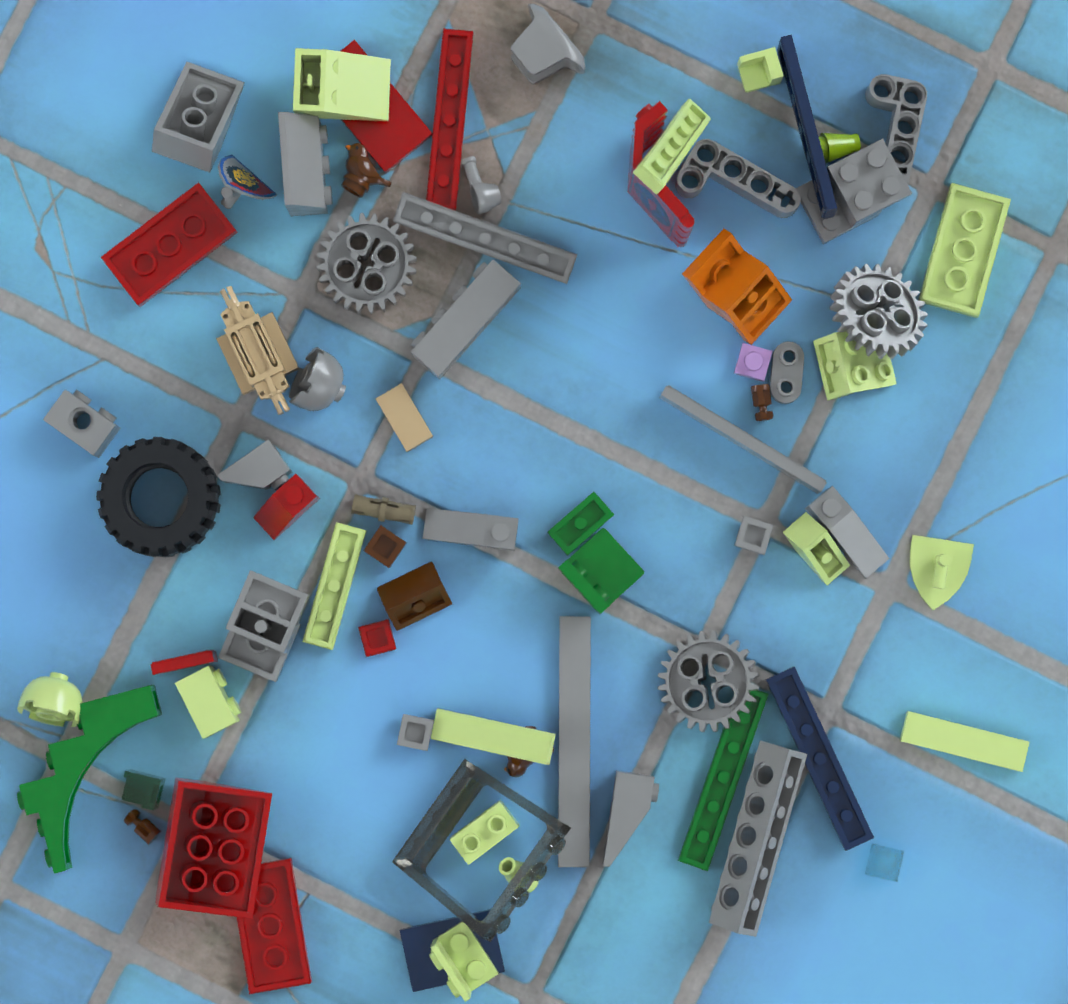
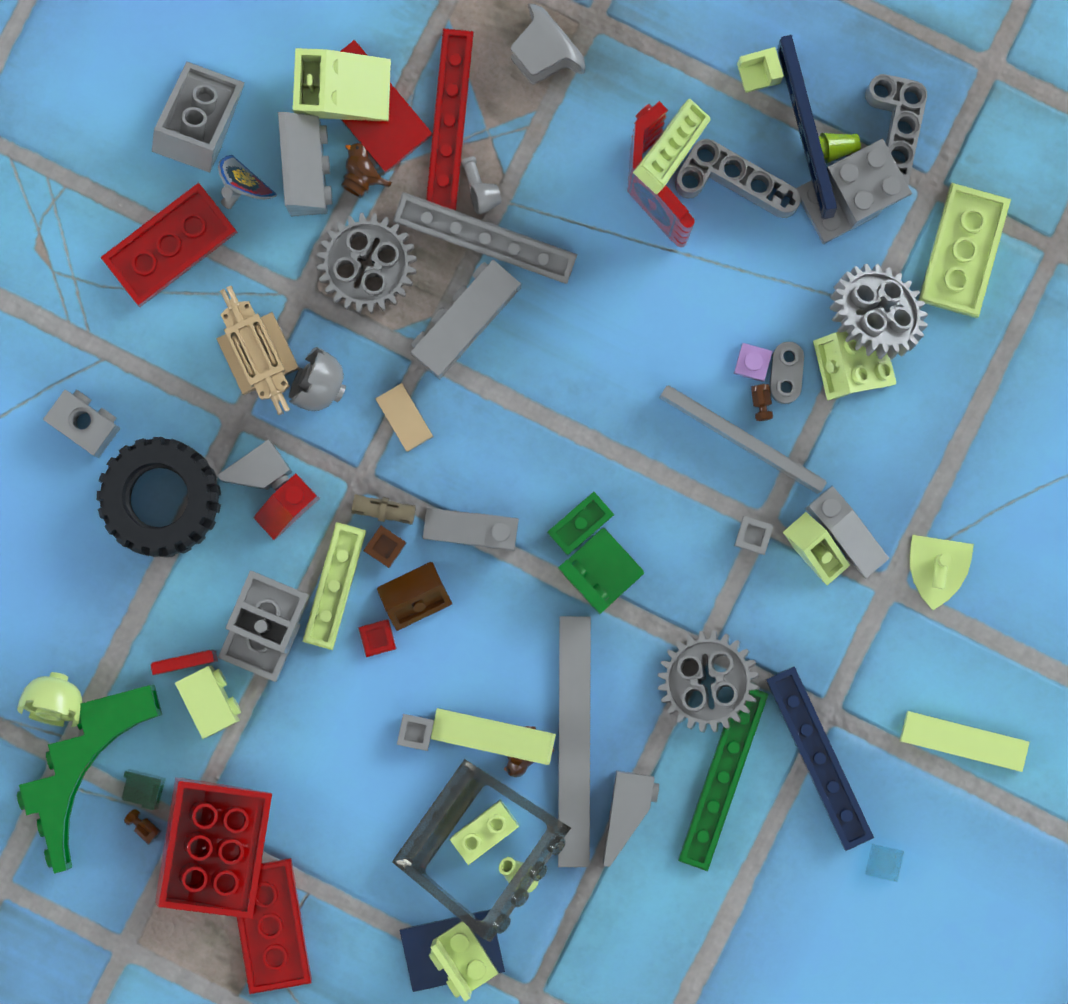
(737, 286): orange bracket -> none
(757, 839): light grey brick -> none

